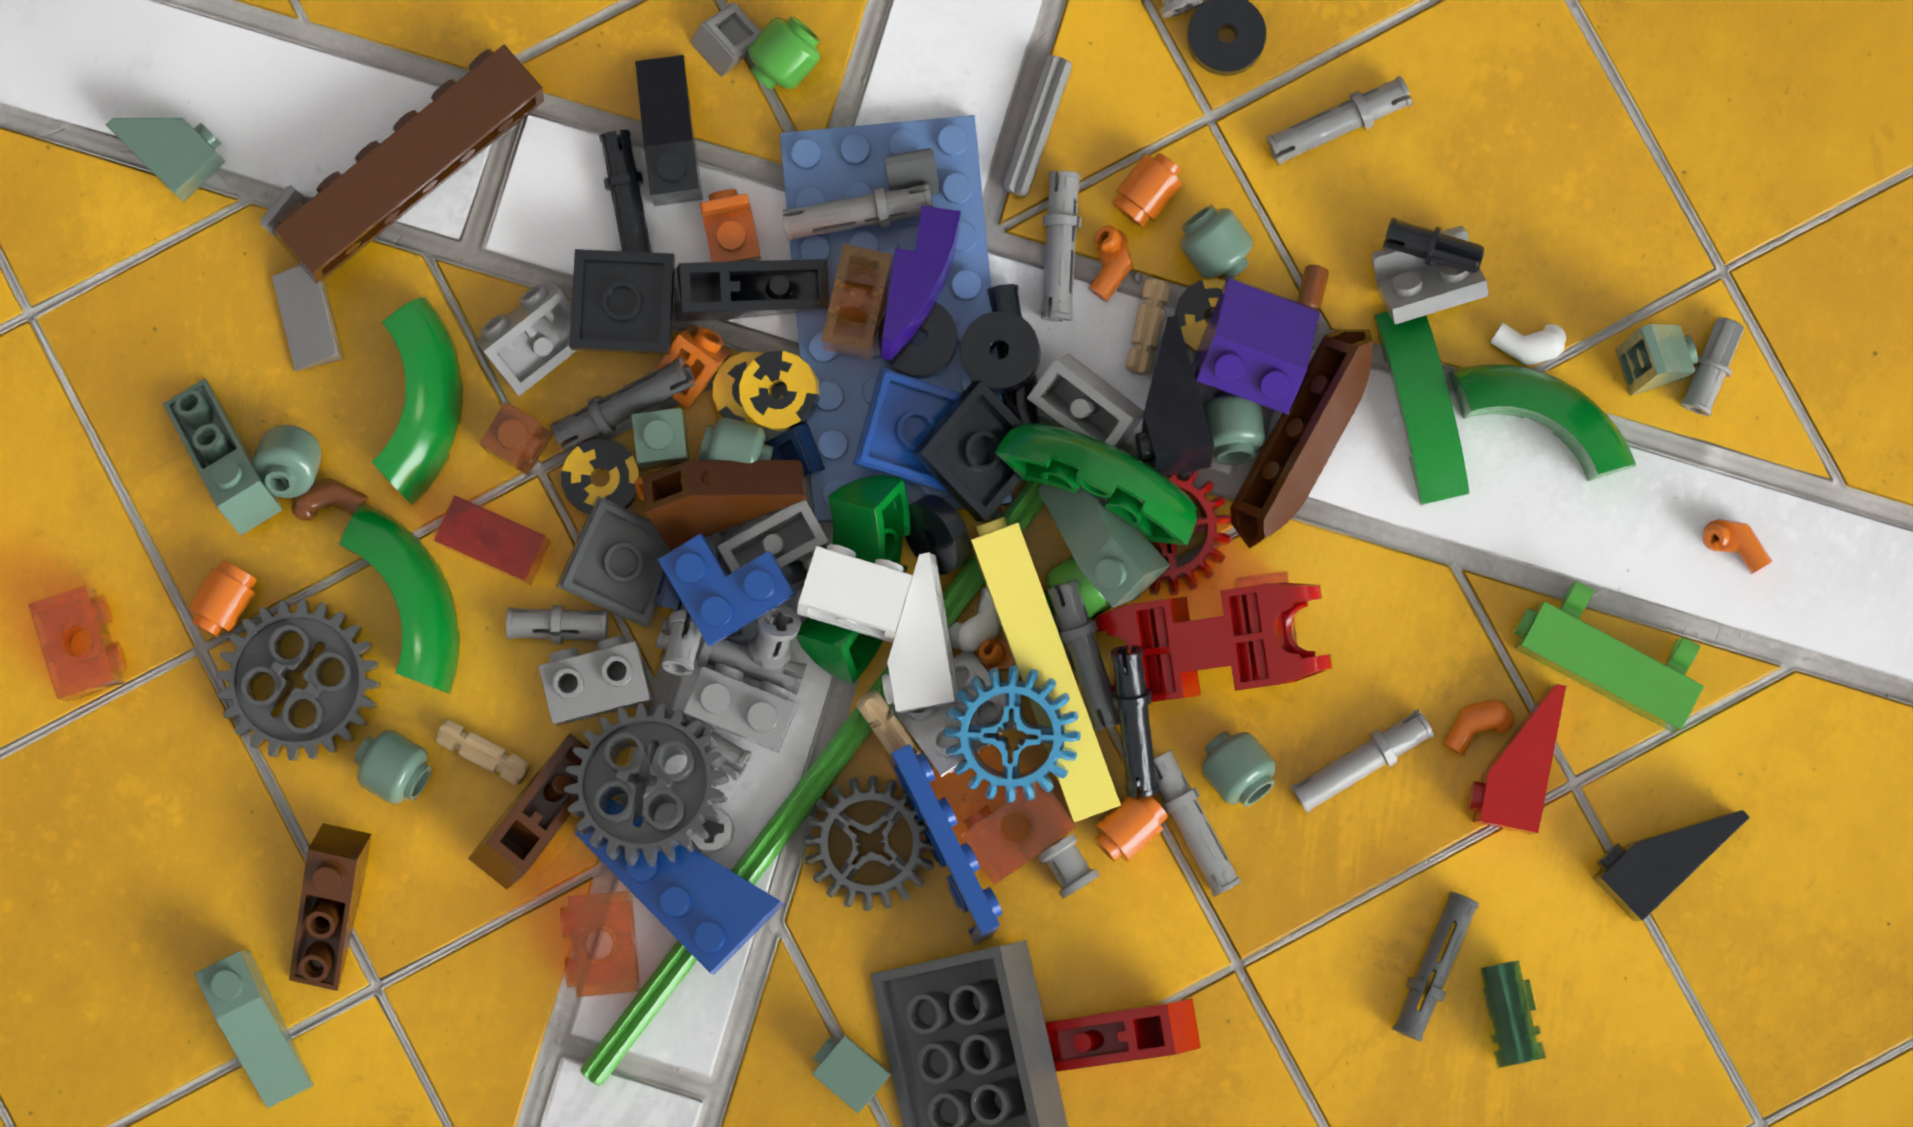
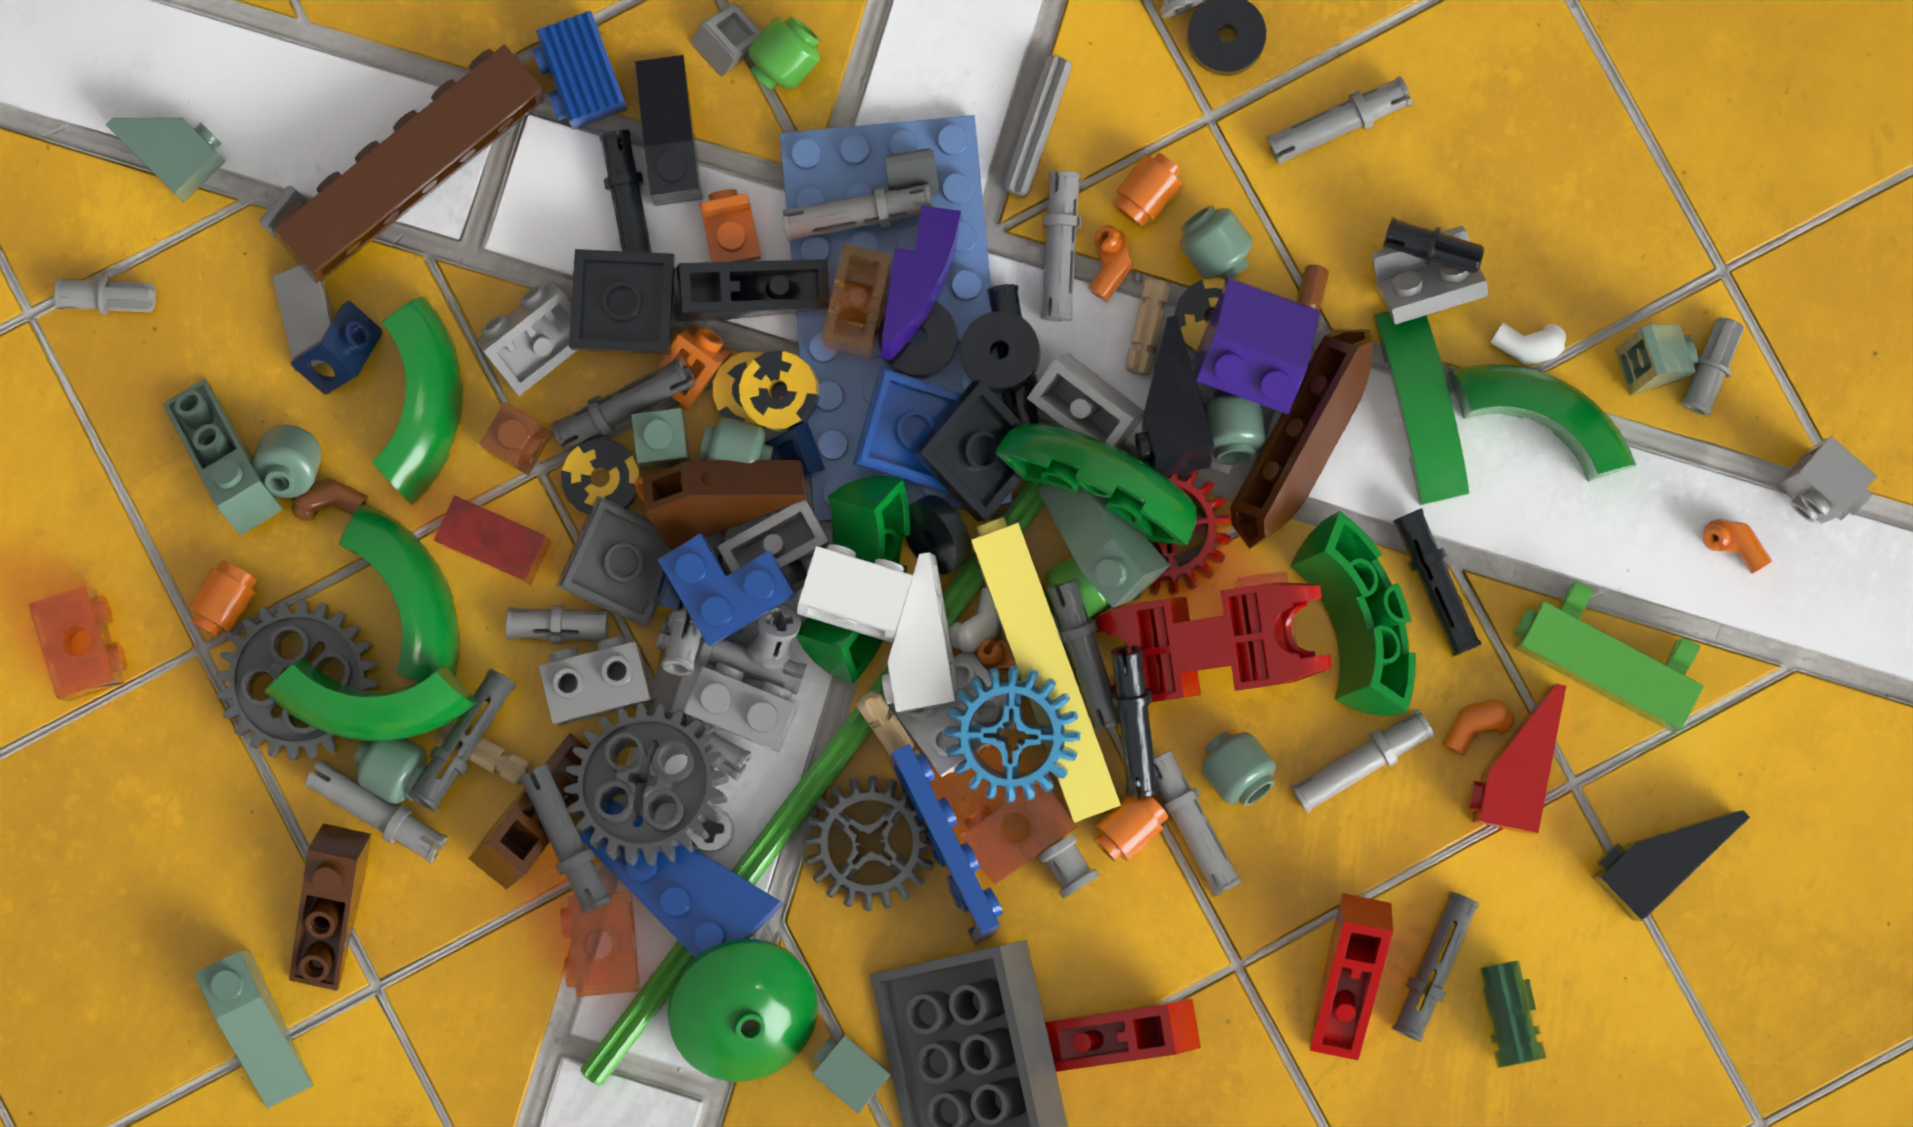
(104, 295): none -> light grey axle
(342, 347): none -> dark blue bracket
(370, 714): none -> green brick
(392, 821): none -> light grey pin
(431, 790): none -> dark grey pin
(565, 839): none -> dark grey pin
(580, 71): none -> blue brick
(739, 984): none -> green dish
(1352, 975): none -> red slope
(1365, 614): none -> green brick
(1437, 582): none -> black pin
(1827, 483): none -> light grey brick

